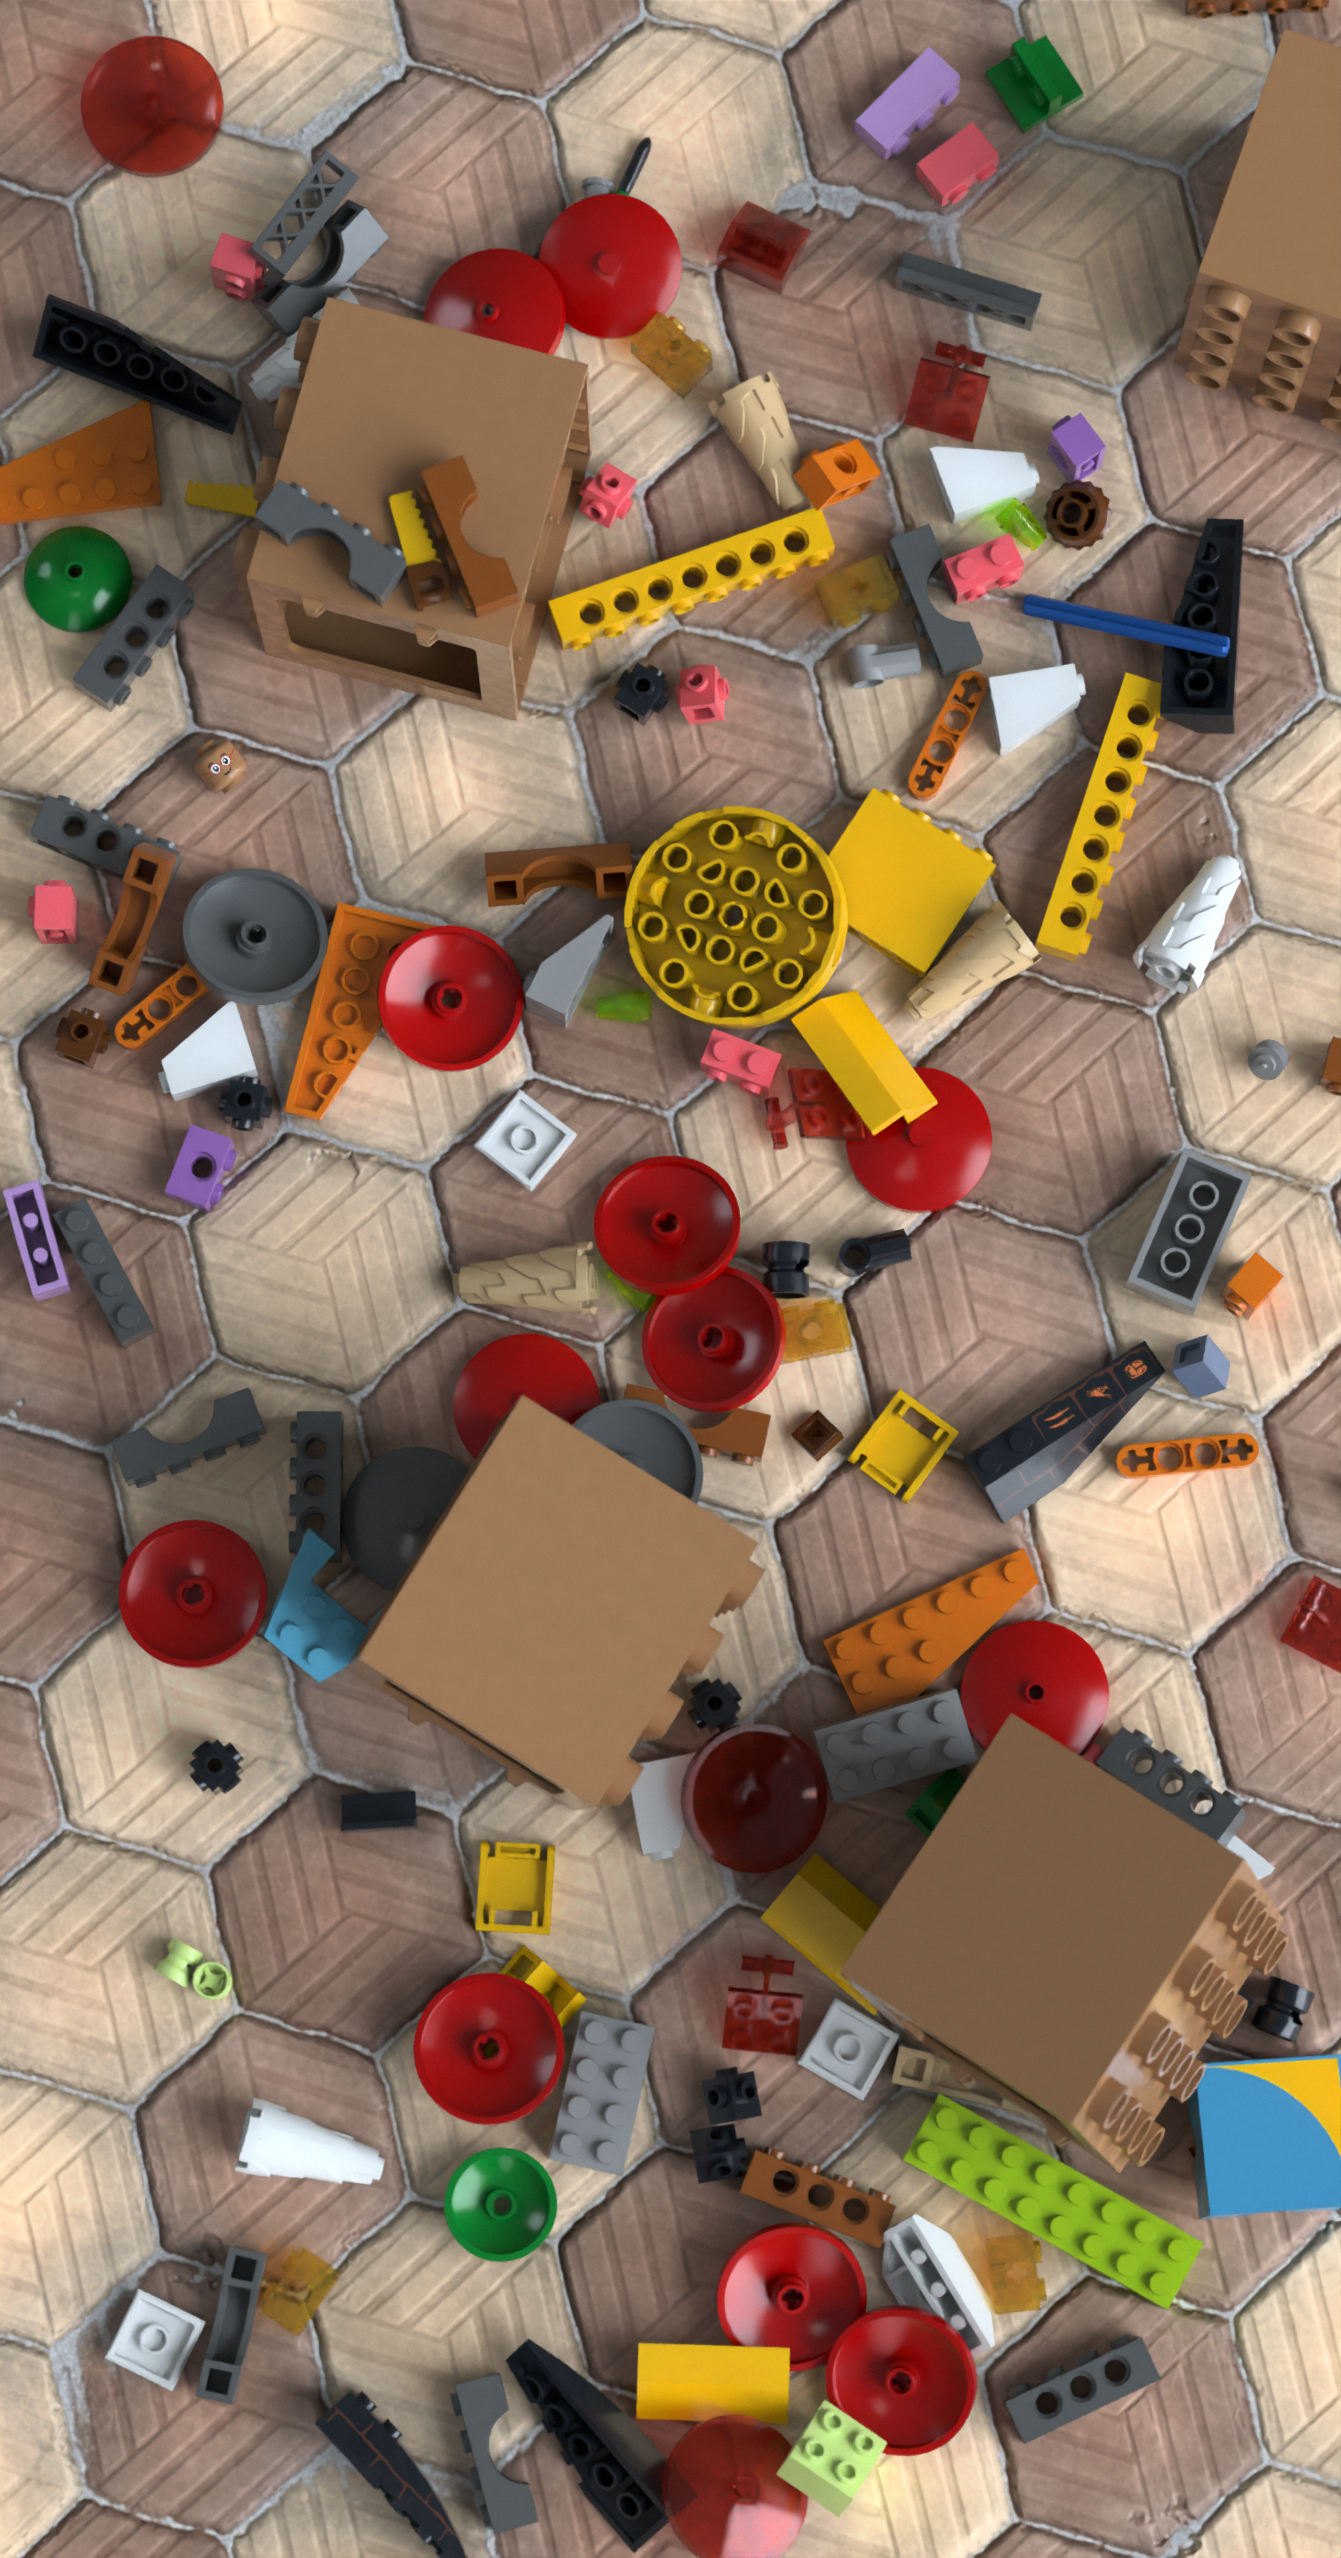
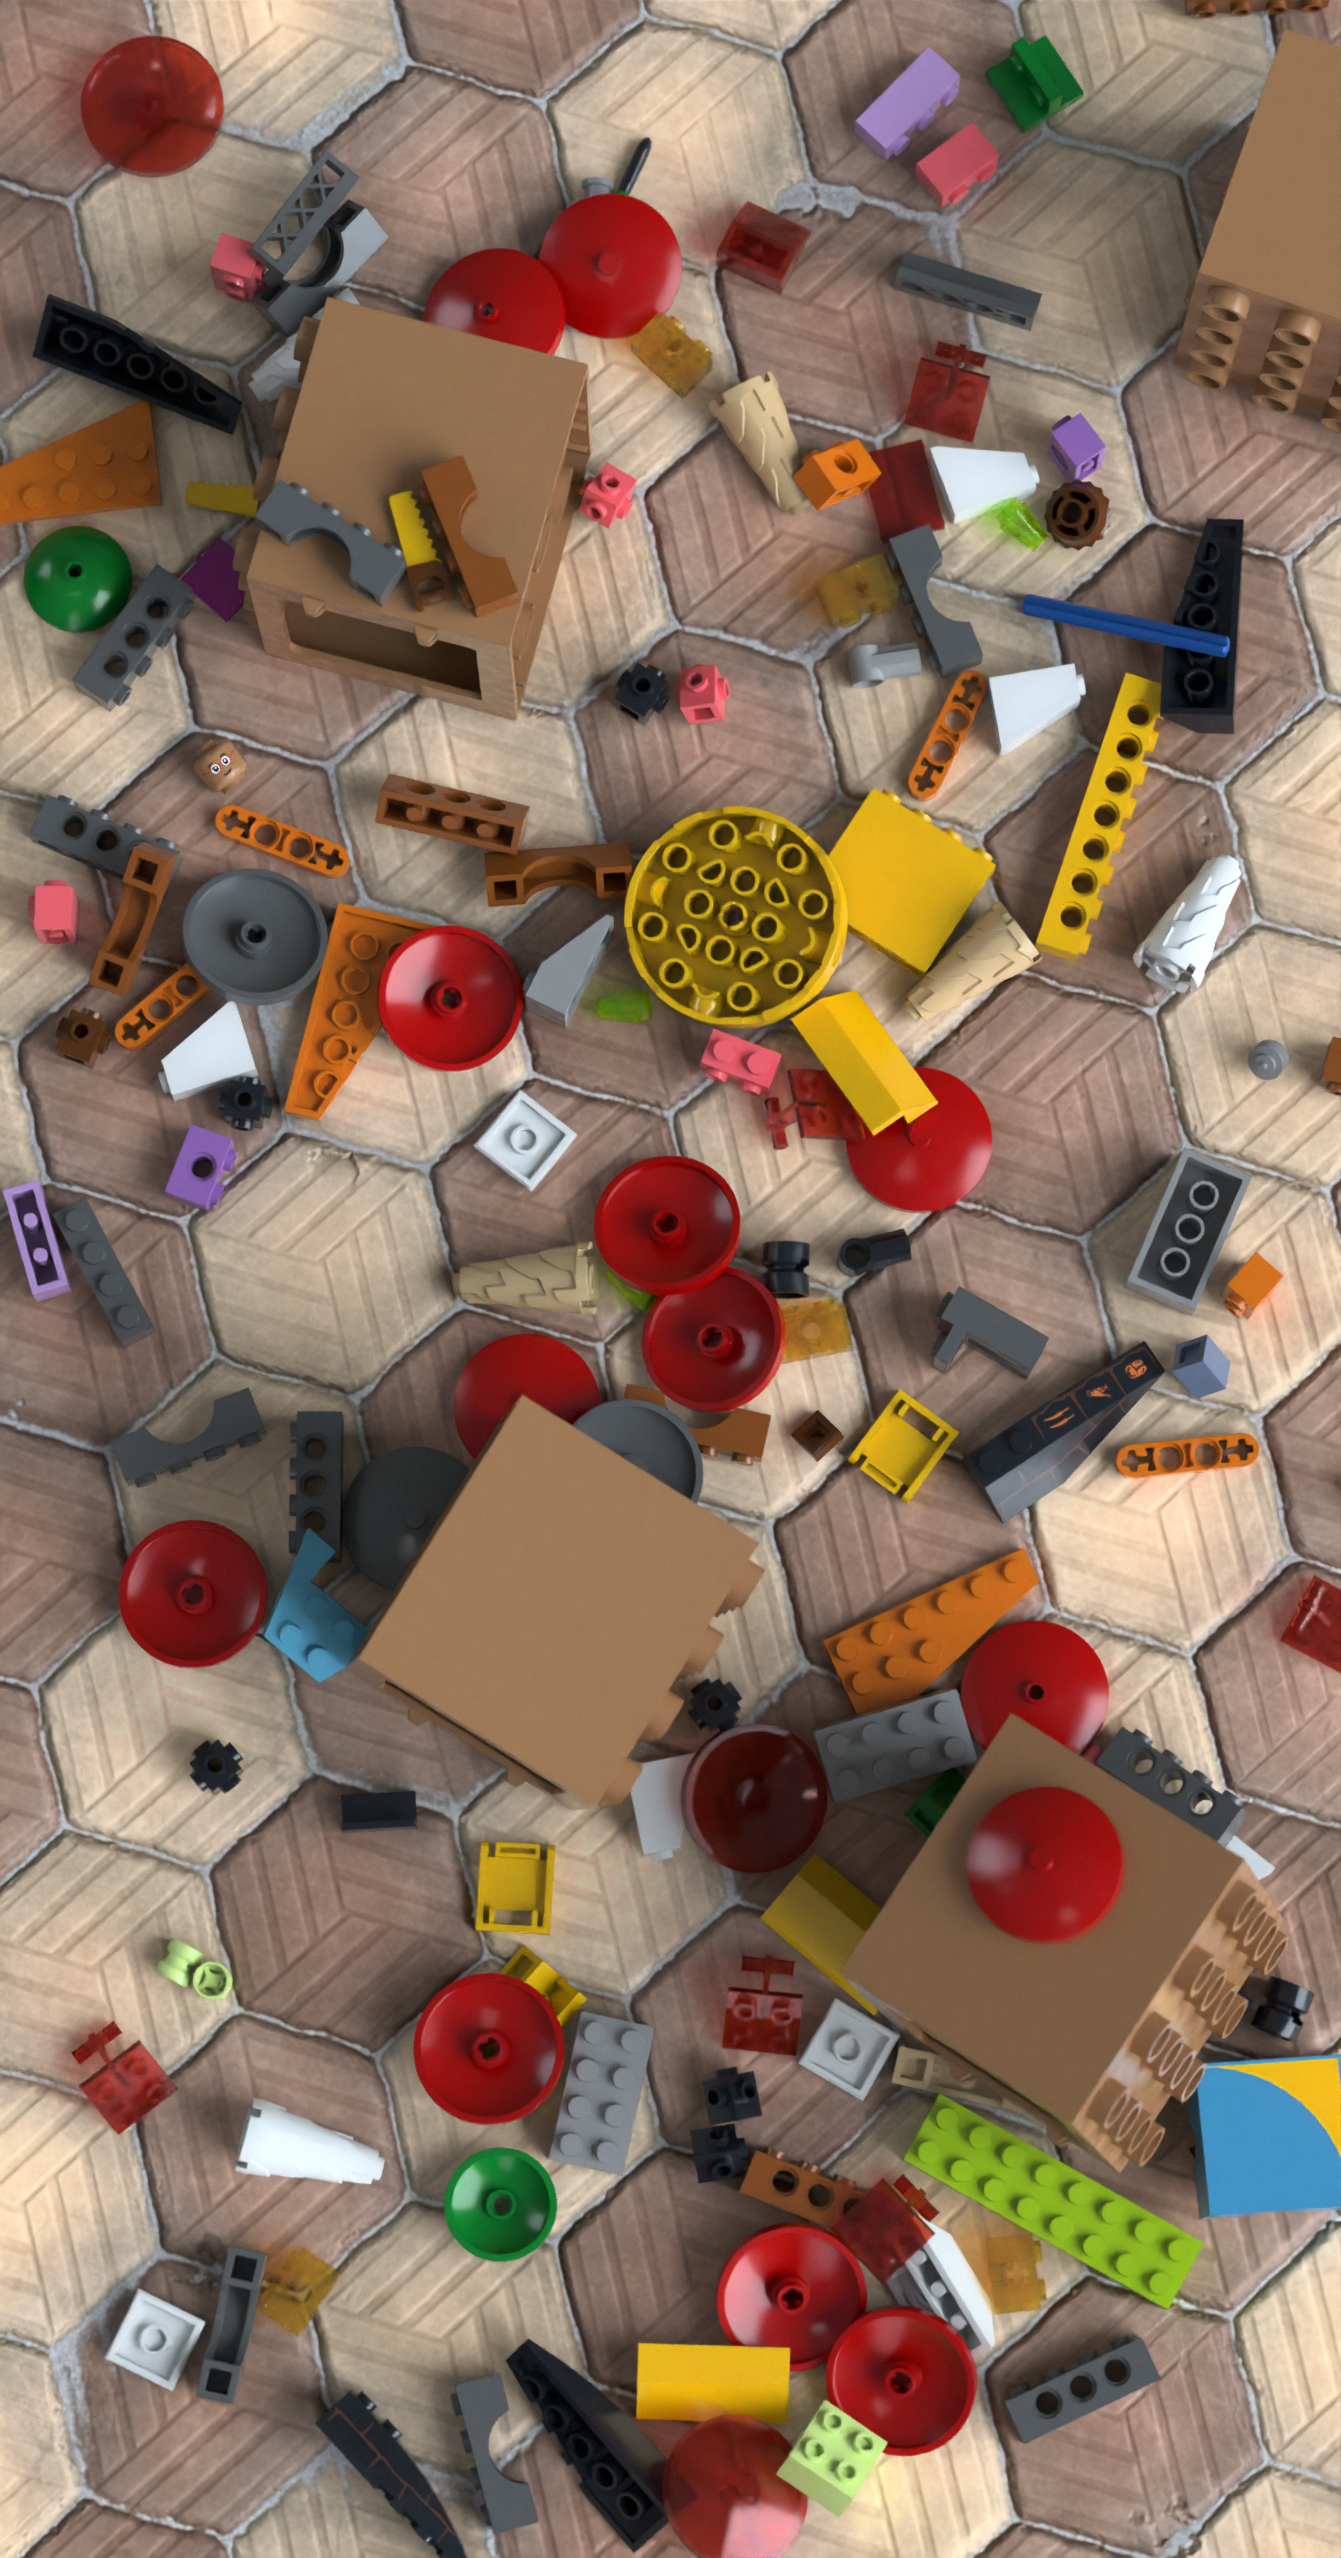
(125, 2085): none -> clear red plate
(216, 581): none -> magenta piece
(284, 837): none -> orange beam
(452, 814): none -> dark orange brick
(805, 526): yellow brick -> none
(885, 2228): none -> clear red plate
(904, 491): none -> clear red piece
(983, 569): coral brick -> none
(987, 1330): none -> dark grey brick
(1045, 1865): none -> red dish

